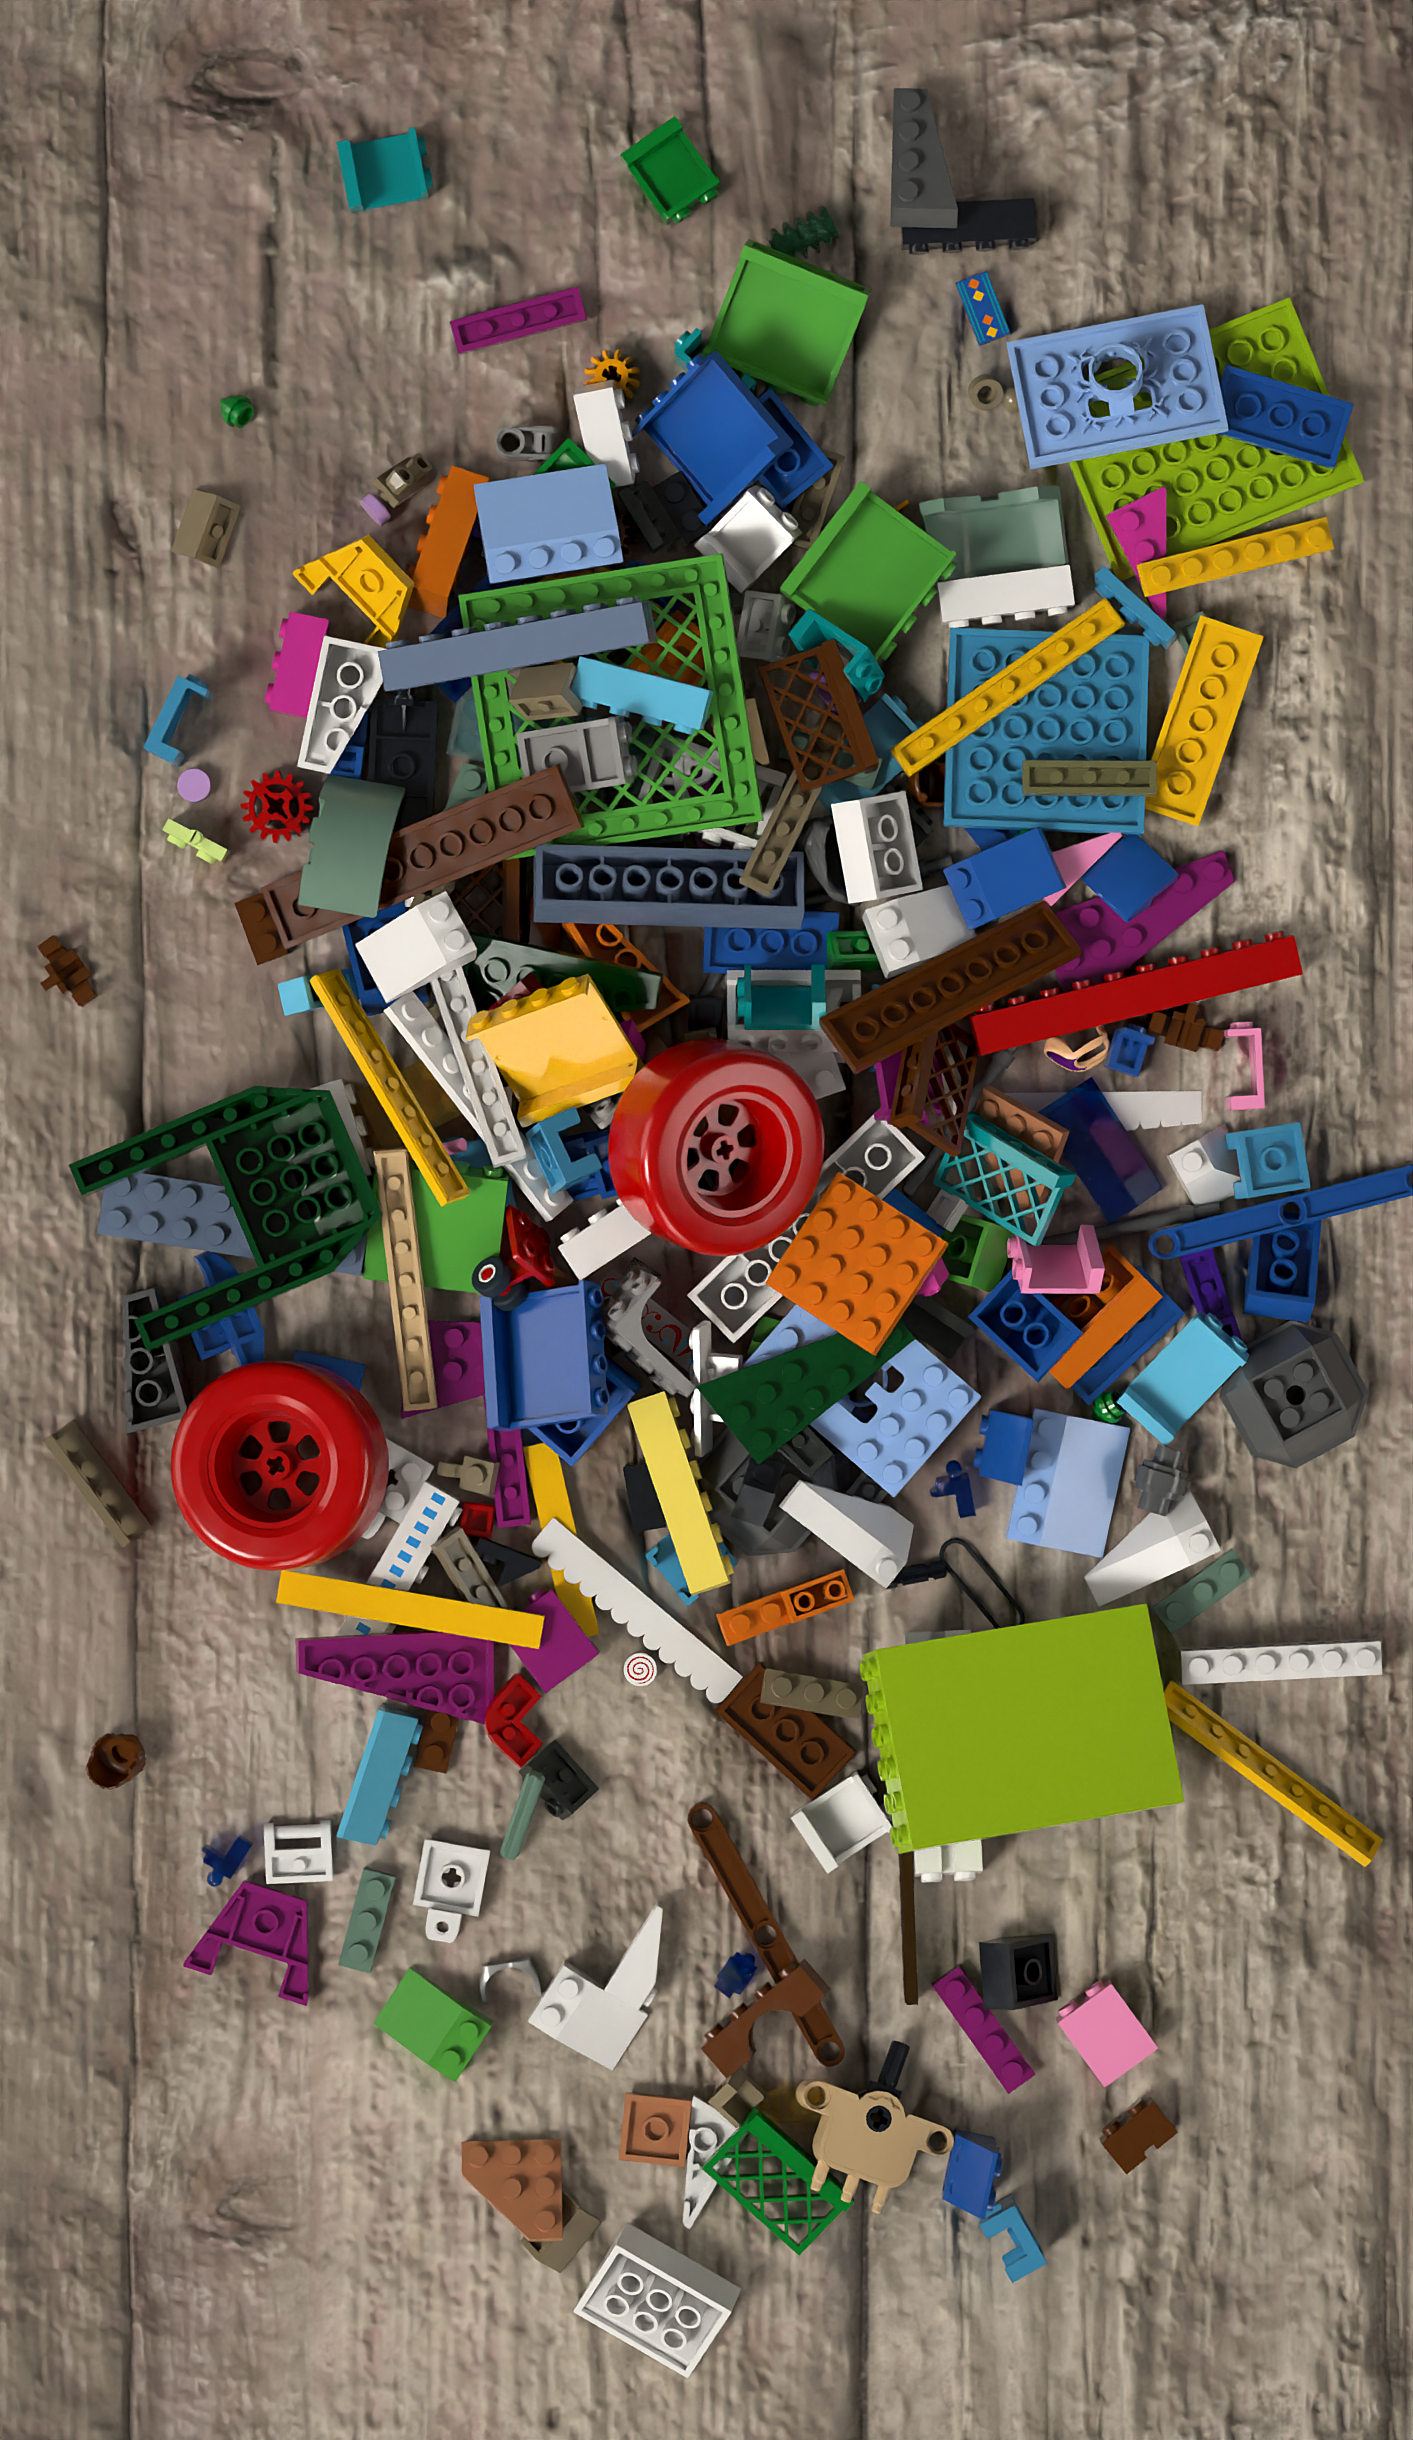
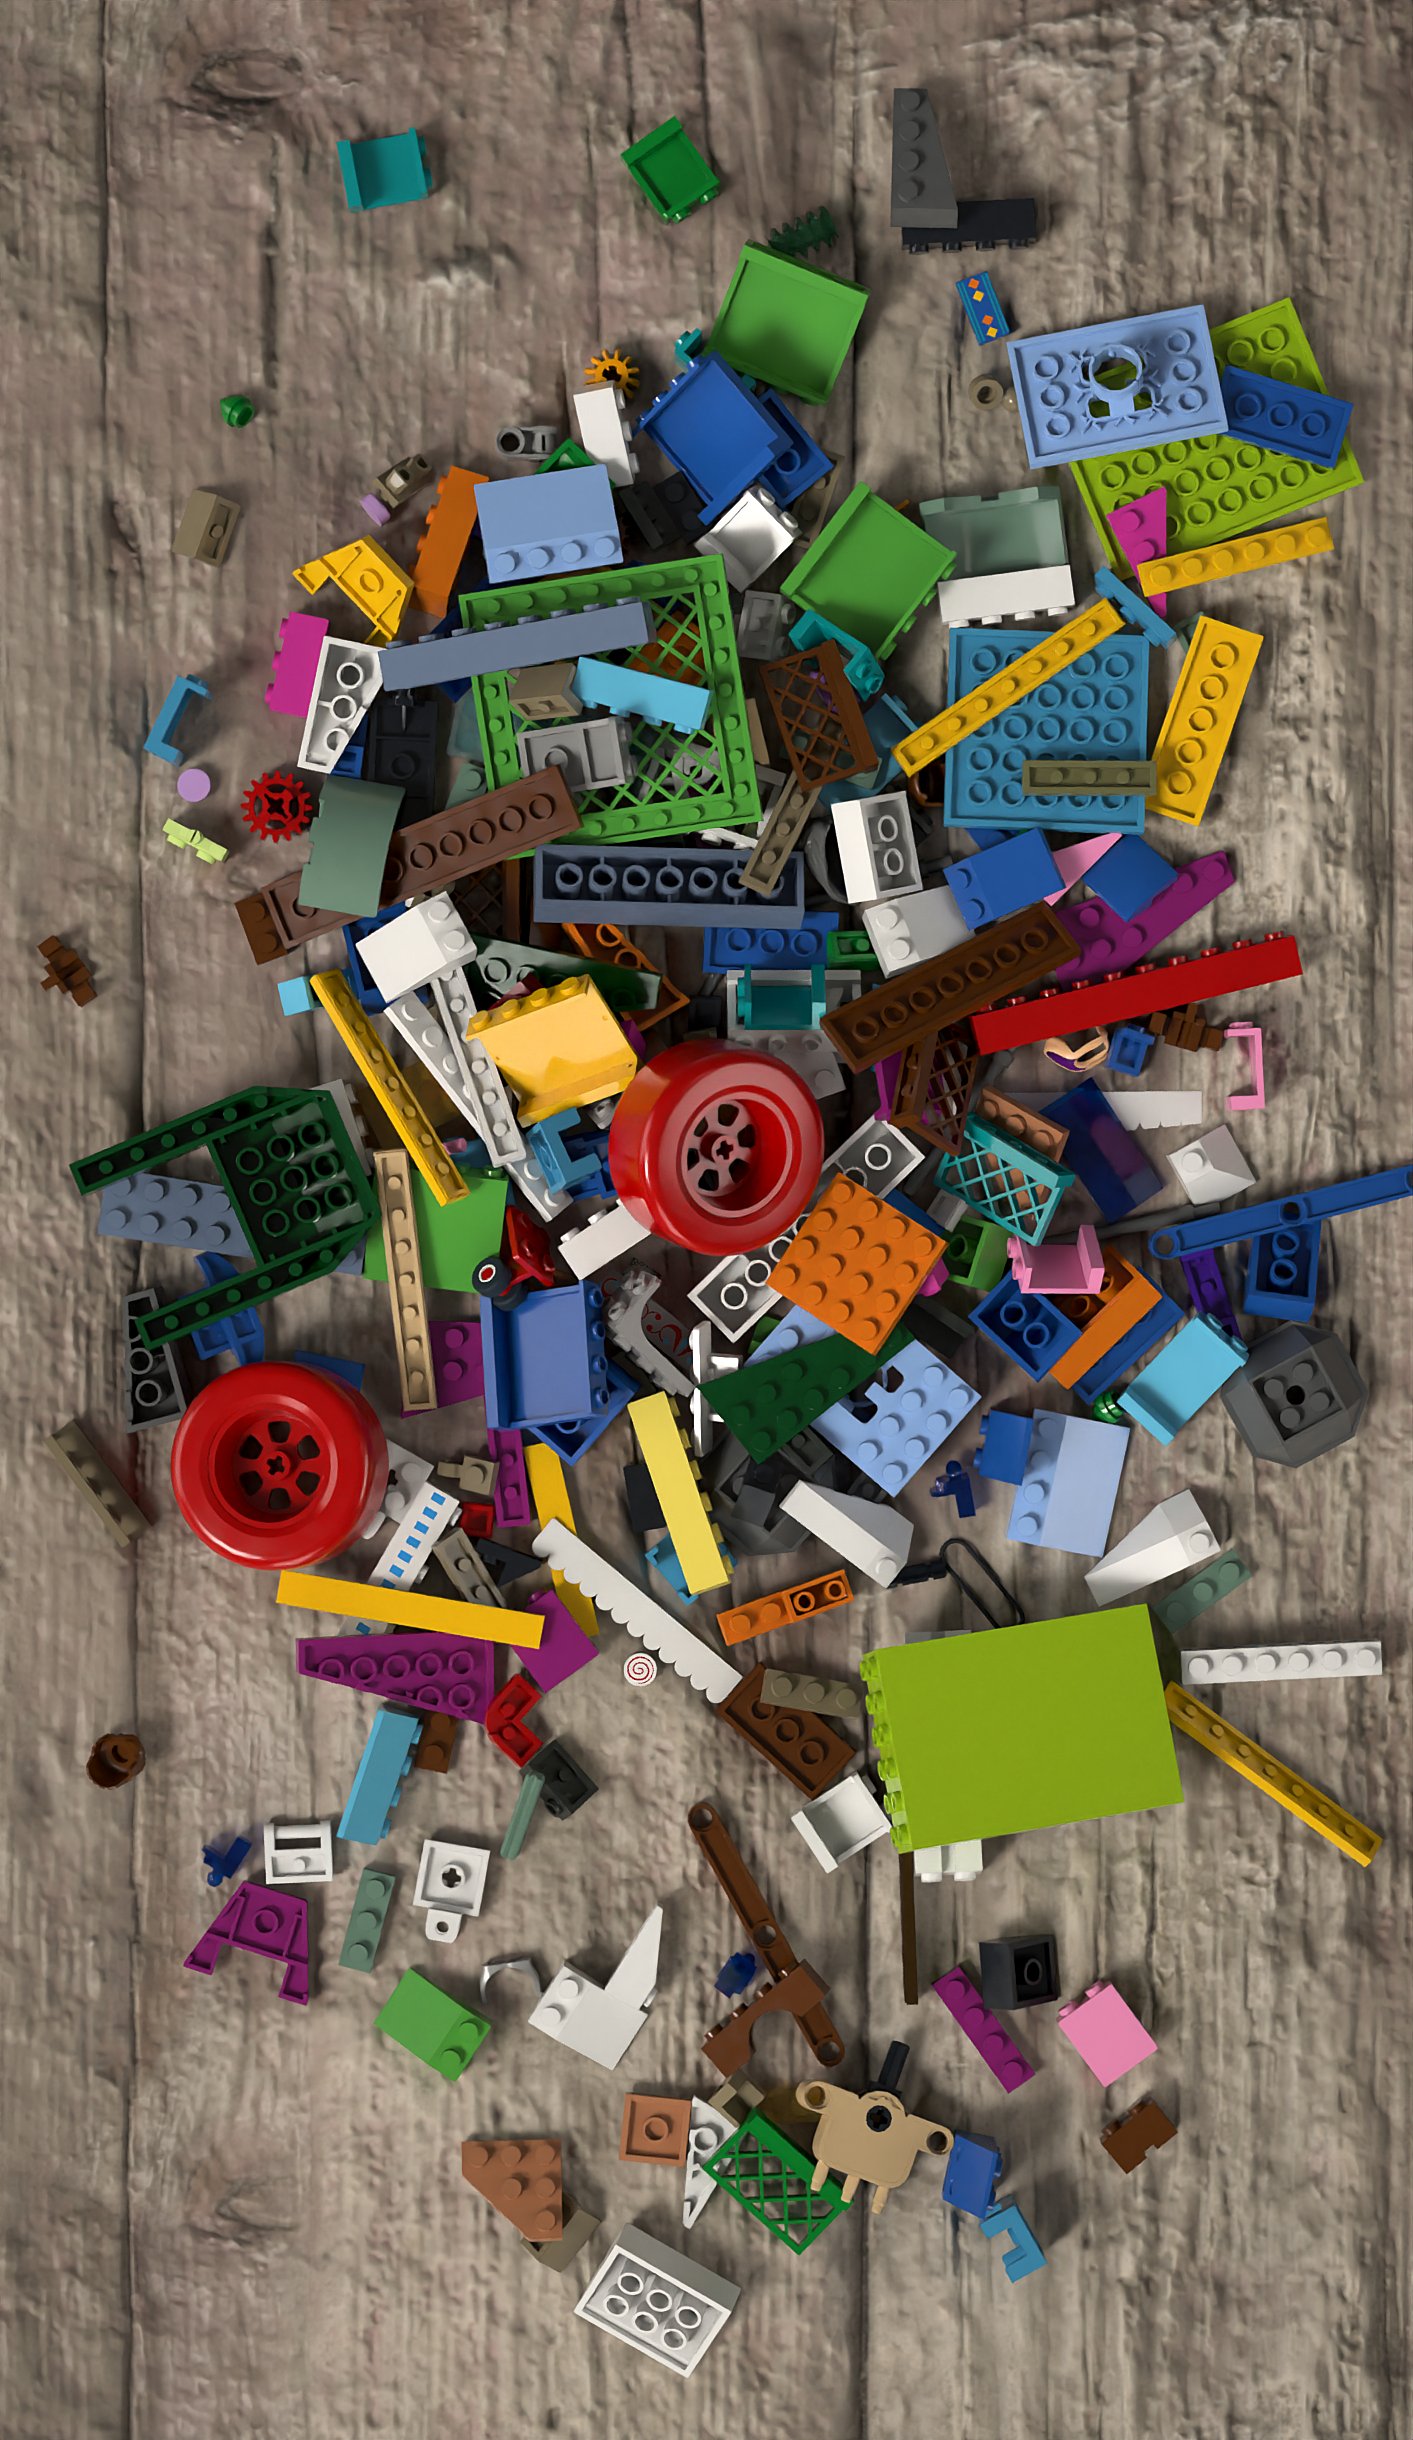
(518, 320): magenta plate -> none
(1161, 1480): dark grey piece -> none
(1269, 1160): dark azure panel -> none

